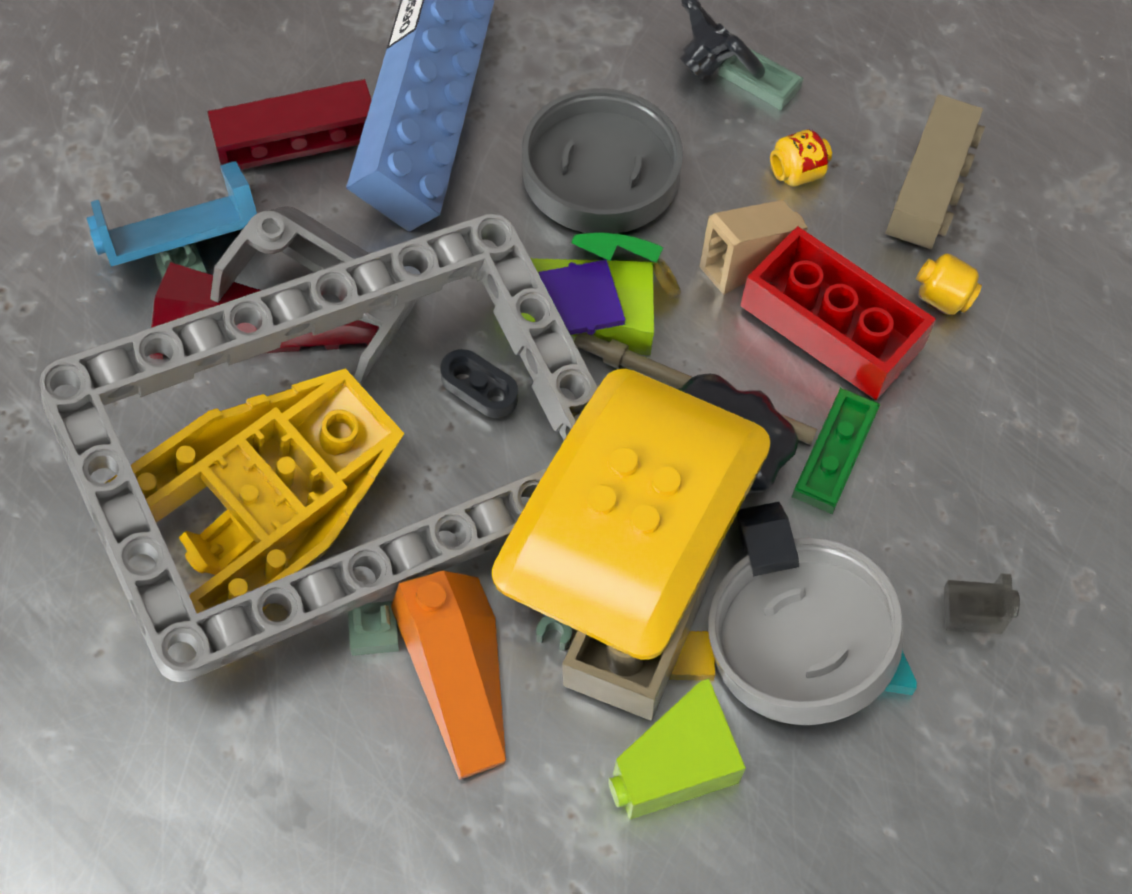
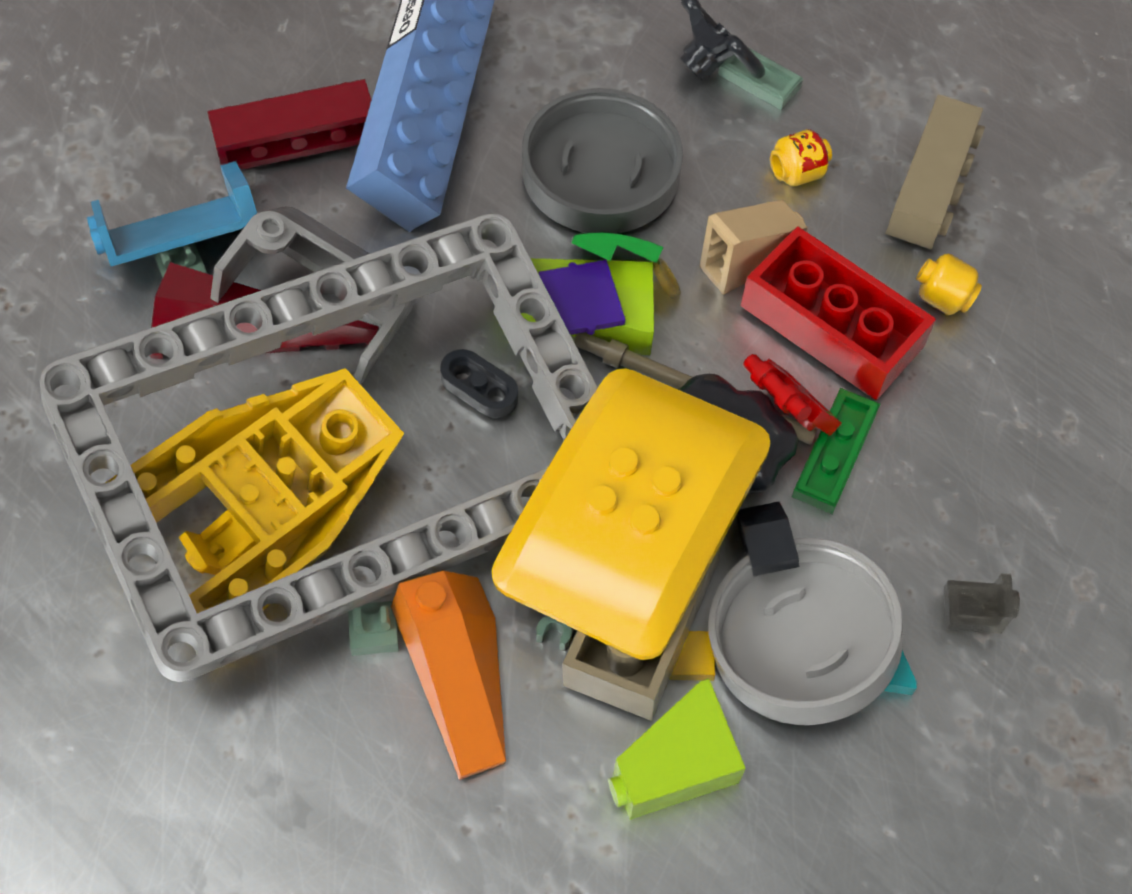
(790, 395): none -> red plate

